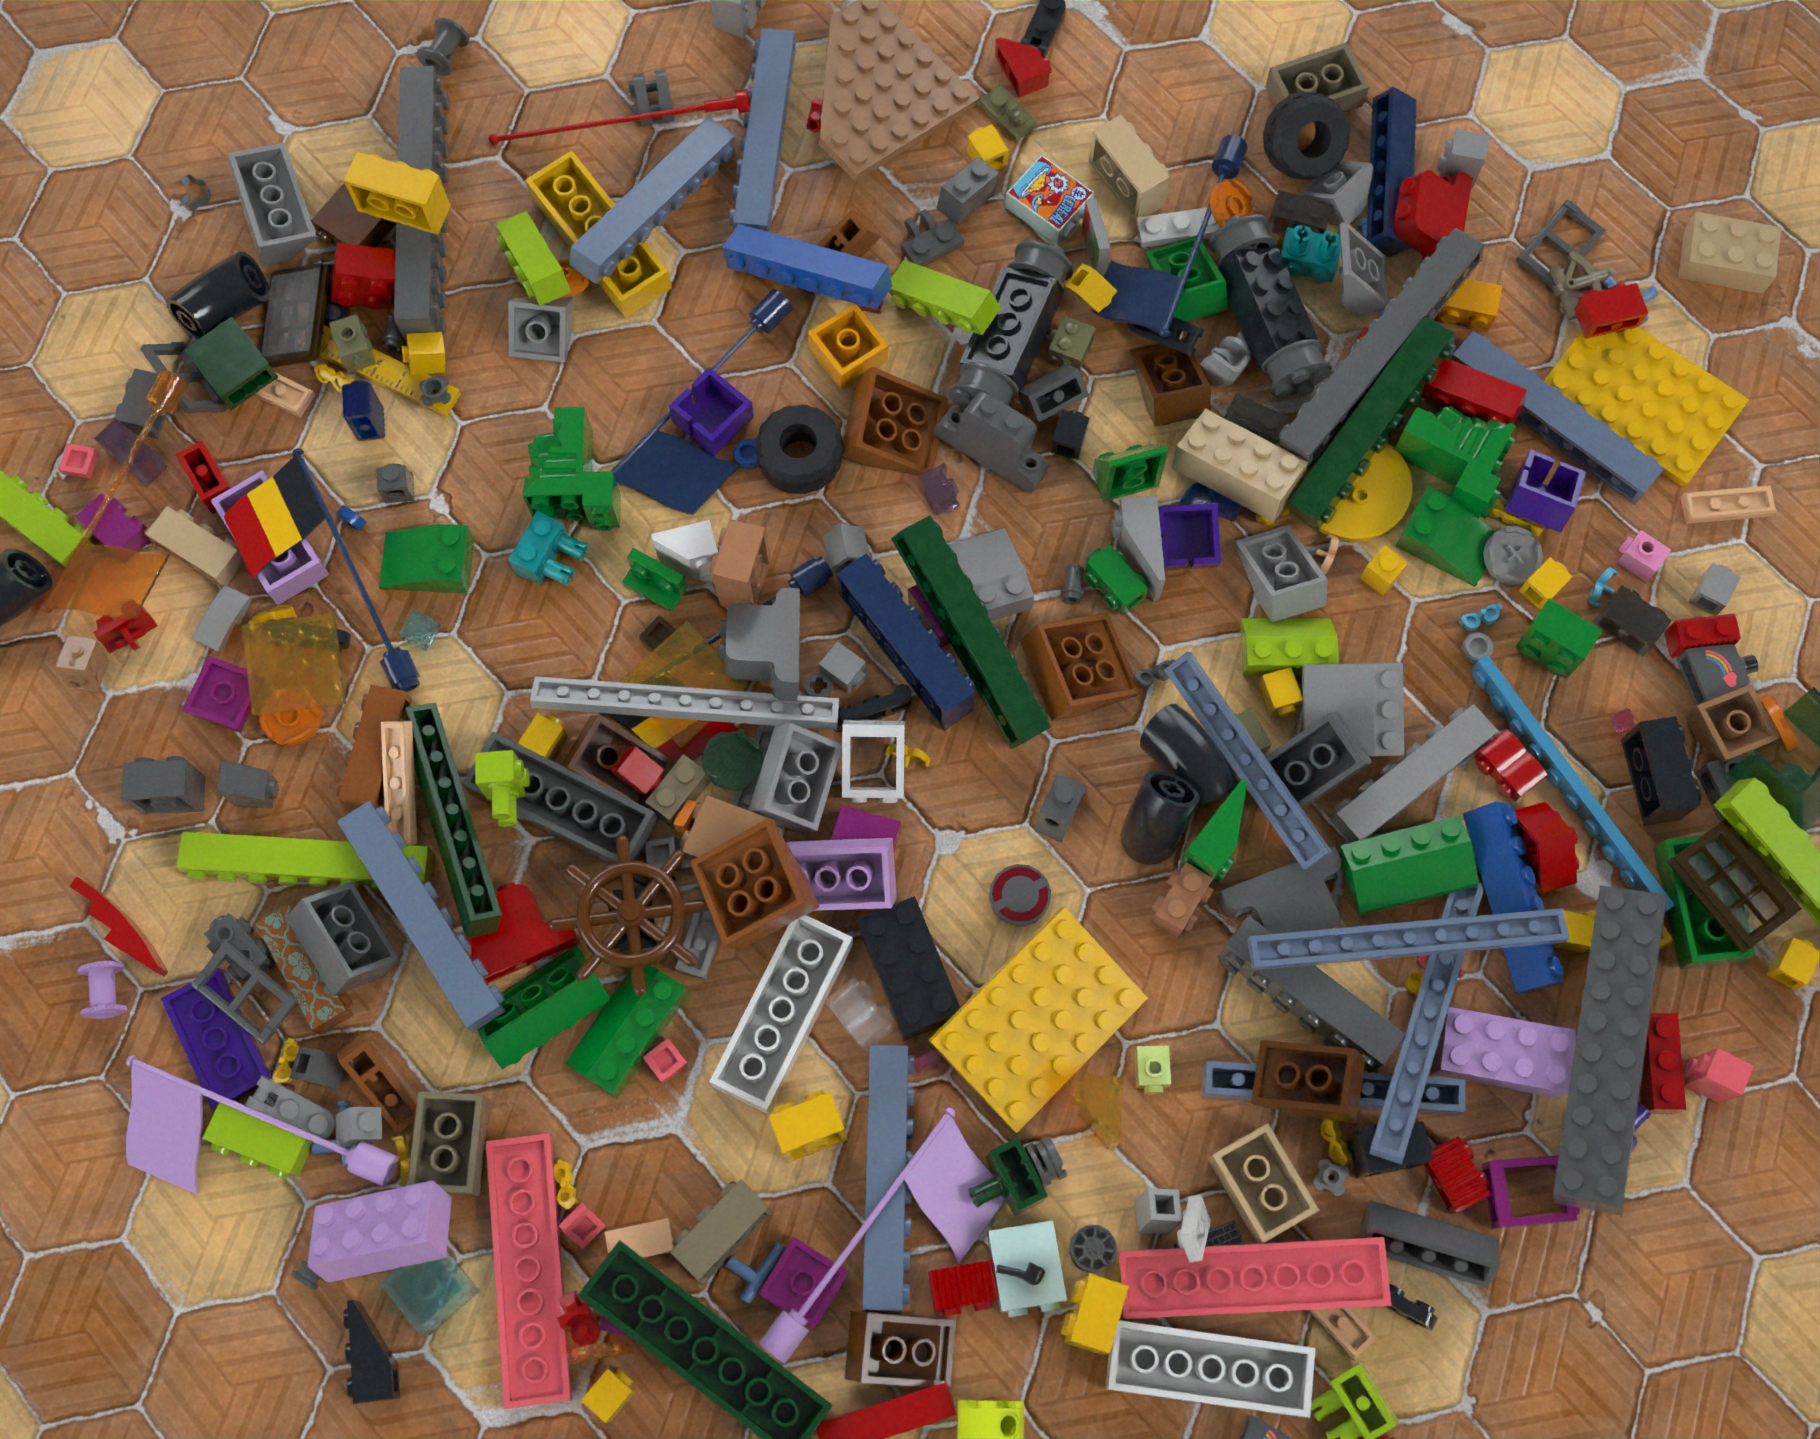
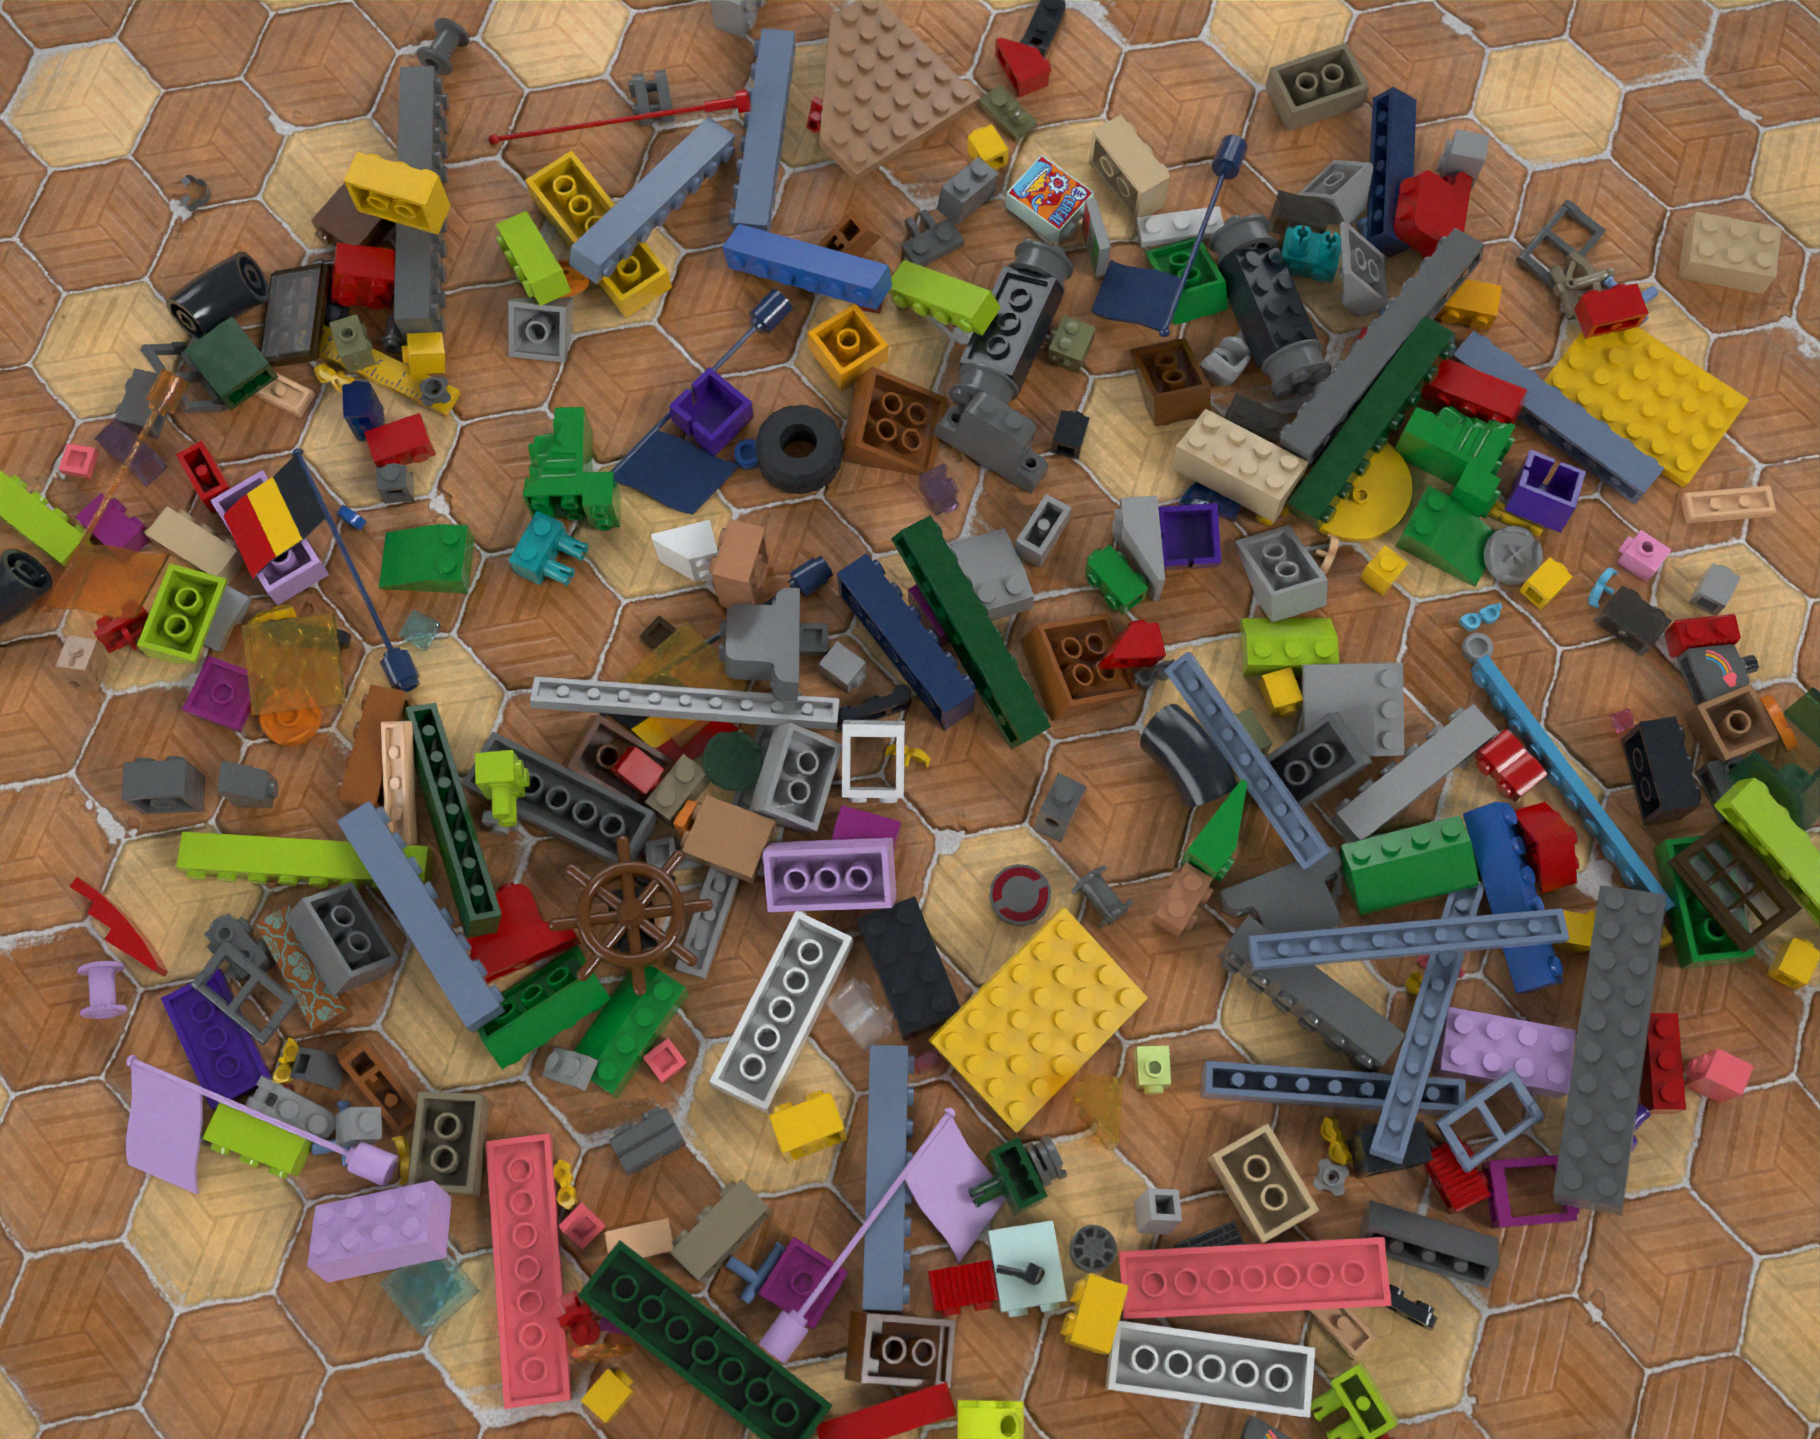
(181, 615): none -> lime slope
(272, 202): light grey slope -> none
(306, 1275): dark grey bush -> none
(372, 1364): black slope -> none
(400, 442): none -> red brick
(492, 825): none -> light grey plate
(544, 736): yellow brick -> none
(569, 1068): none -> light grey plate
(647, 1141): none -> dark grey brick
(654, 580): green bracket -> none
(753, 885): dark orange slope -> none
(812, 681): dark grey bush -> none
(813, 639): none -> dark grey plate
(845, 545): light grey brick -> none
(1042, 530): none -> light grey brick
(1052, 392): dark grey brick -> none
(1073, 584): dark grey pin -> none
(1091, 288): yellow brick -> none
(1102, 897): none -> dark grey hose
(1129, 471): green slope -> none
(1135, 647): none -> red slope
(1158, 817): black brick -> none
(1171, 341): black plate -> none
(1194, 1228): white plate -> none
(1230, 199): orange tile -> none
(1309, 1080): reddish brown slope -> none
(1326, 148): black tyre -> none
(1477, 1100): none -> sand blue window
(1558, 639): green brick -> none

